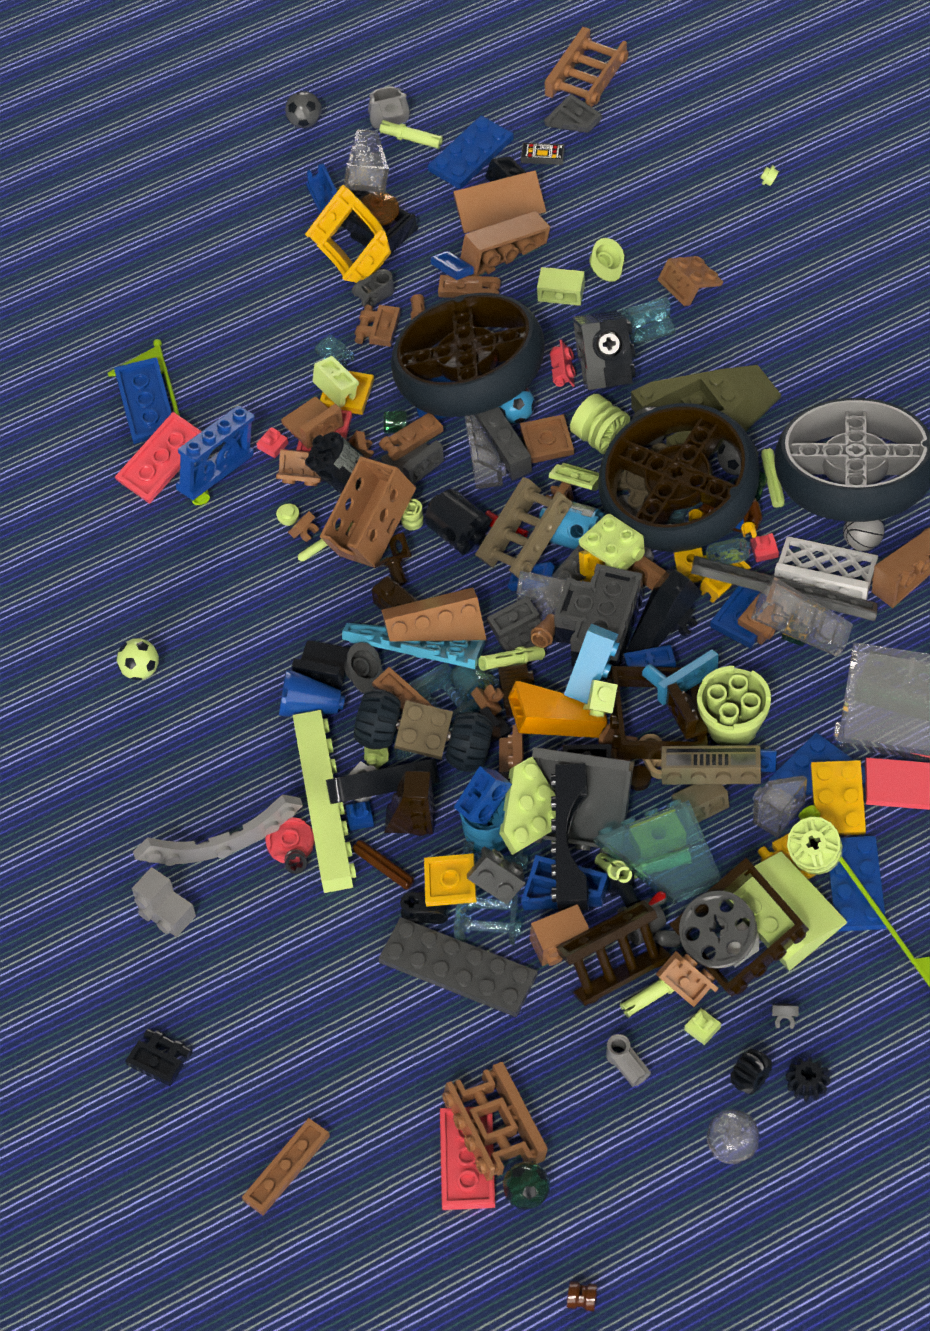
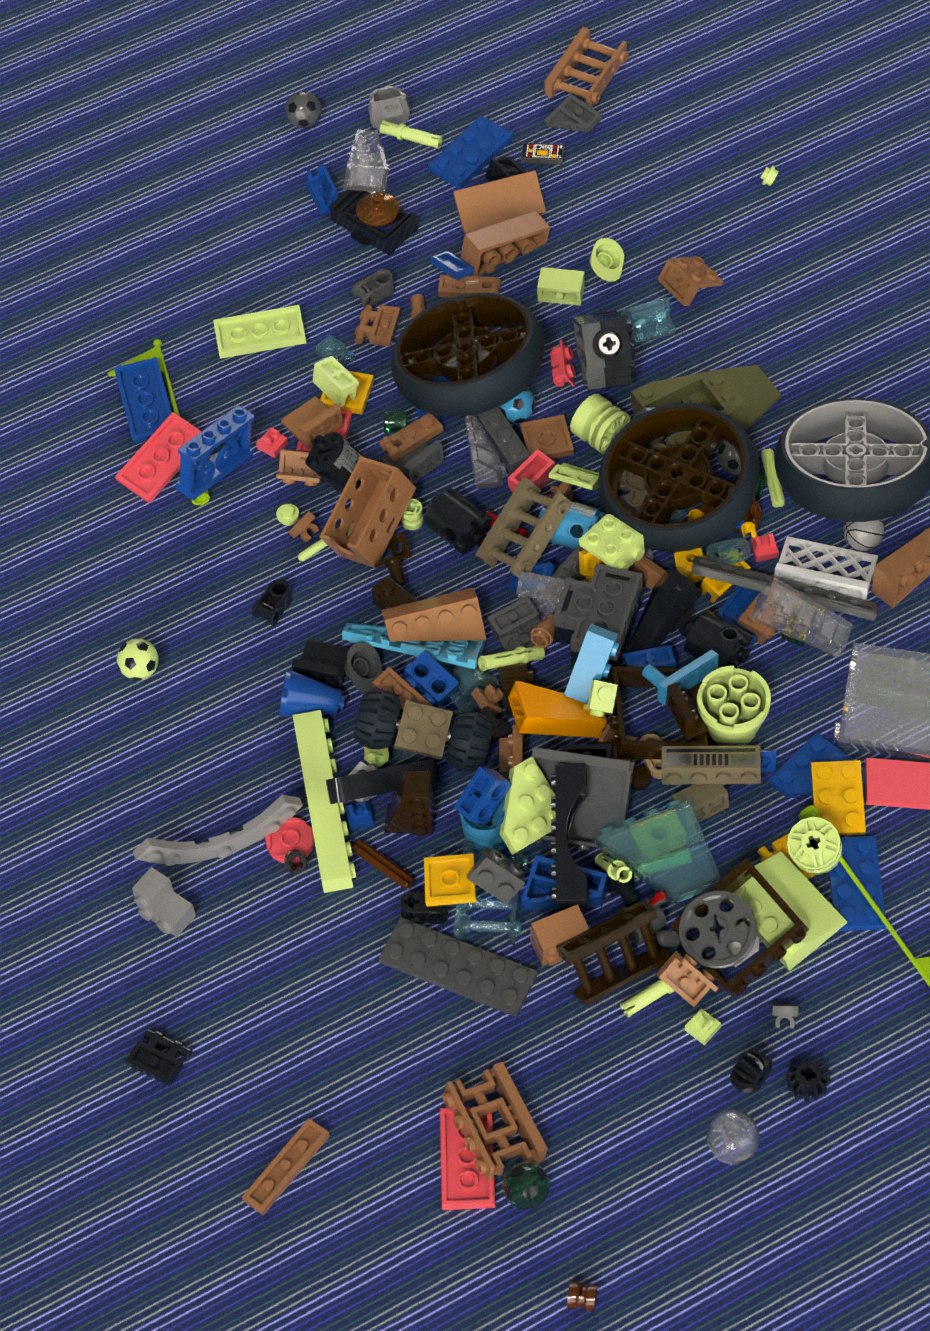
(259, 331): none -> yellowish green plate
(270, 605): none -> black piece
(329, 222): yellow wedge -> none
(361, 444): medium nougat tile -> none
(435, 677): none -> blue brick
(534, 468): none -> coral brick
(628, 1061): light grey piece -> none
(723, 637): none -> black cylinder
(778, 803): clear slope -> none

